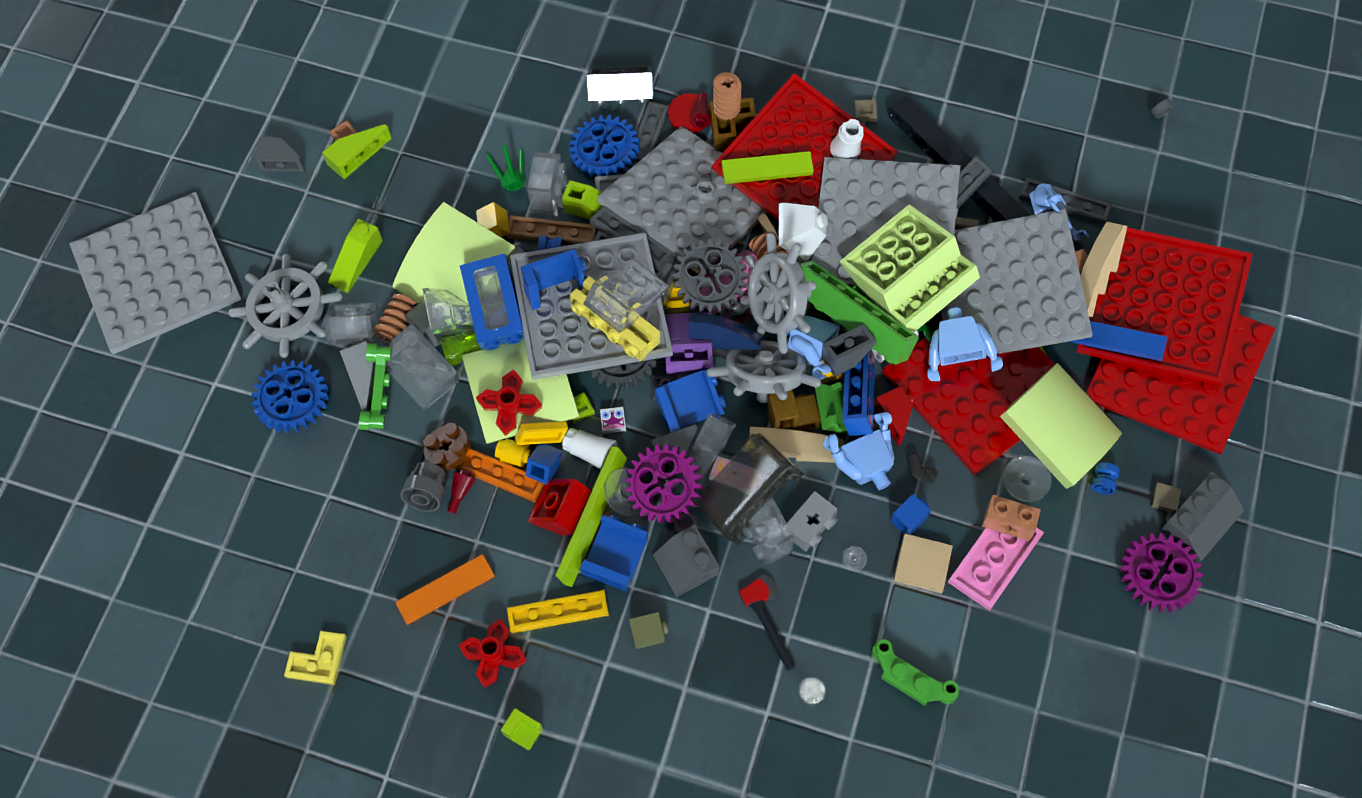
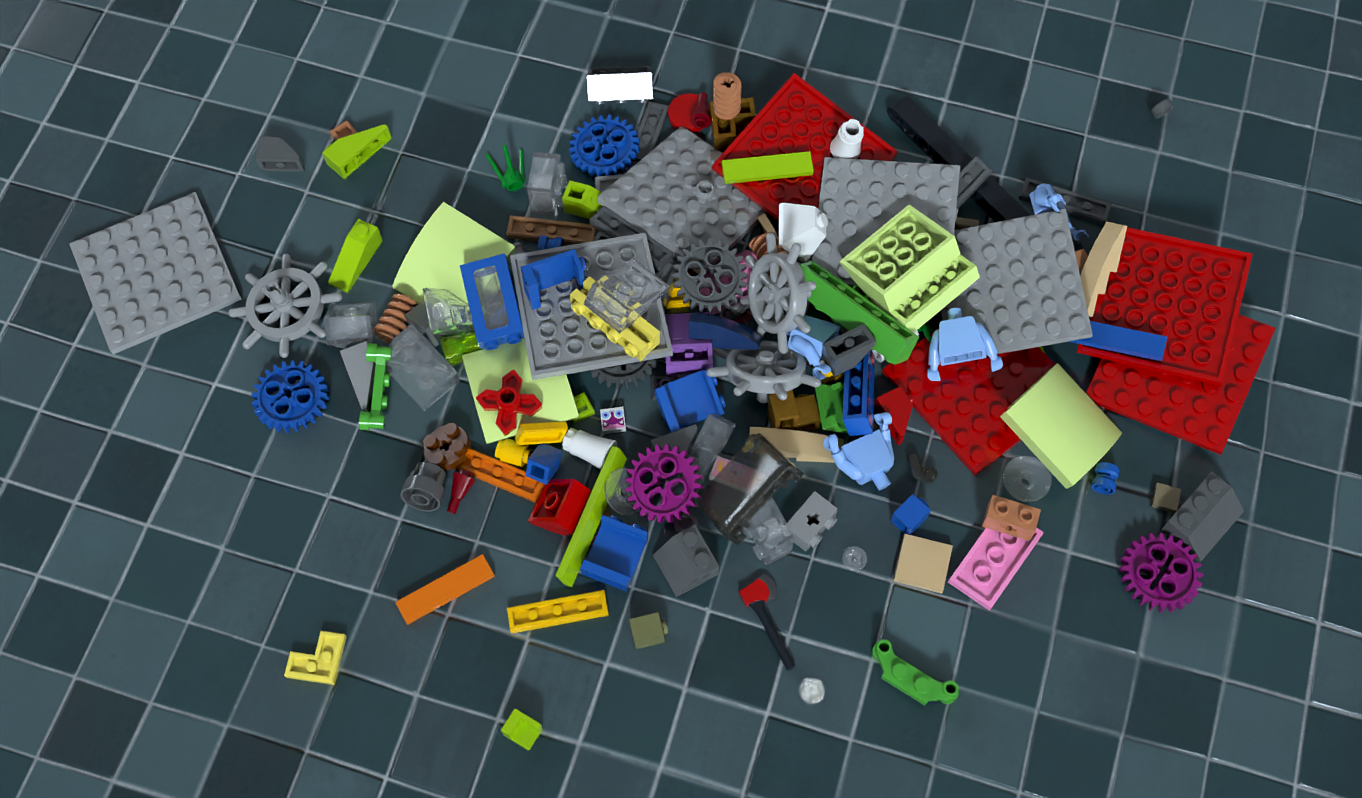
(490, 663): red plant -> none
(494, 219): yellow brick -> none
(865, 110): dark tan tile -> none

